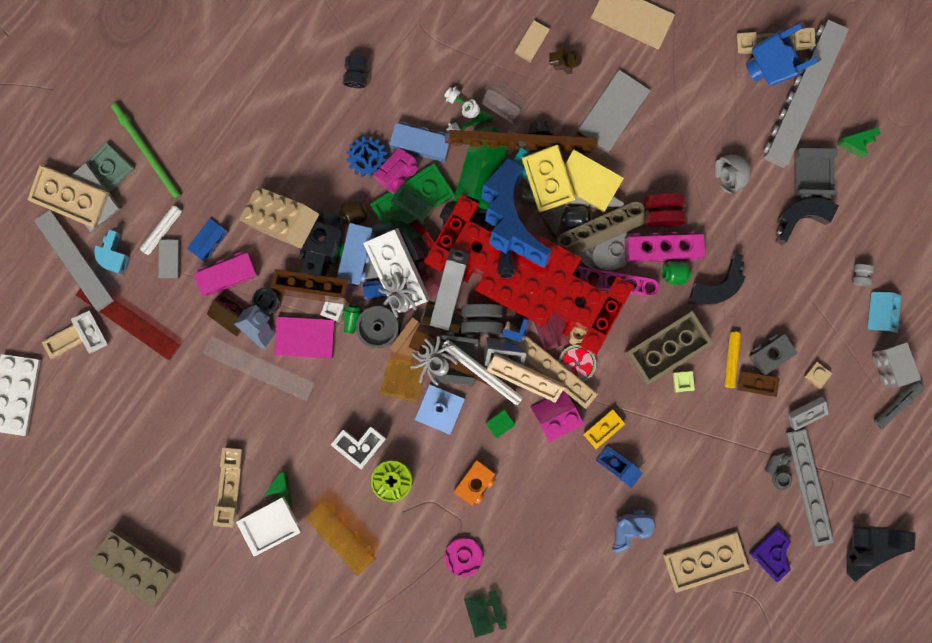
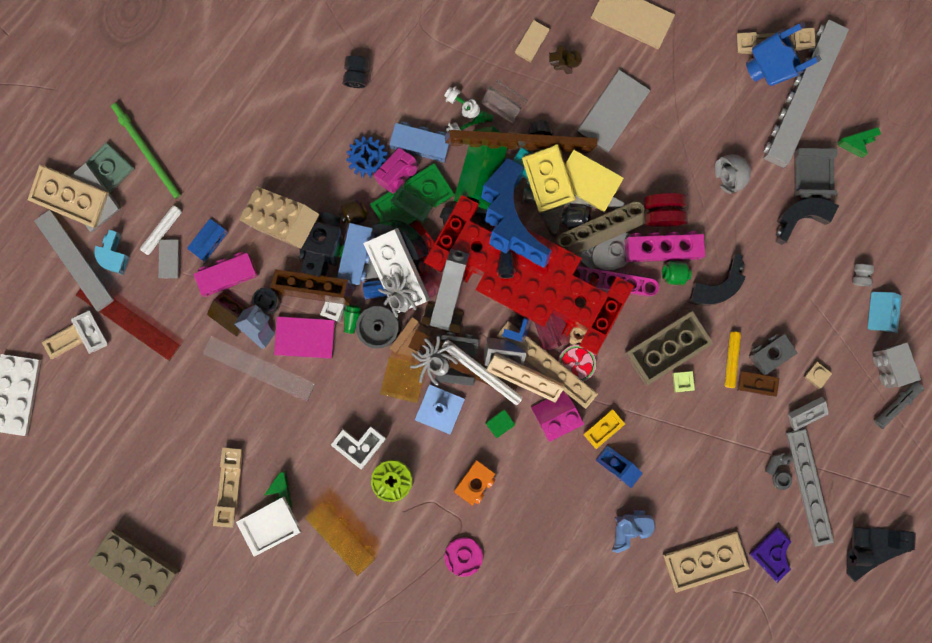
(479, 615): clear green plate -> none
(482, 318): dark grey wheel -> none

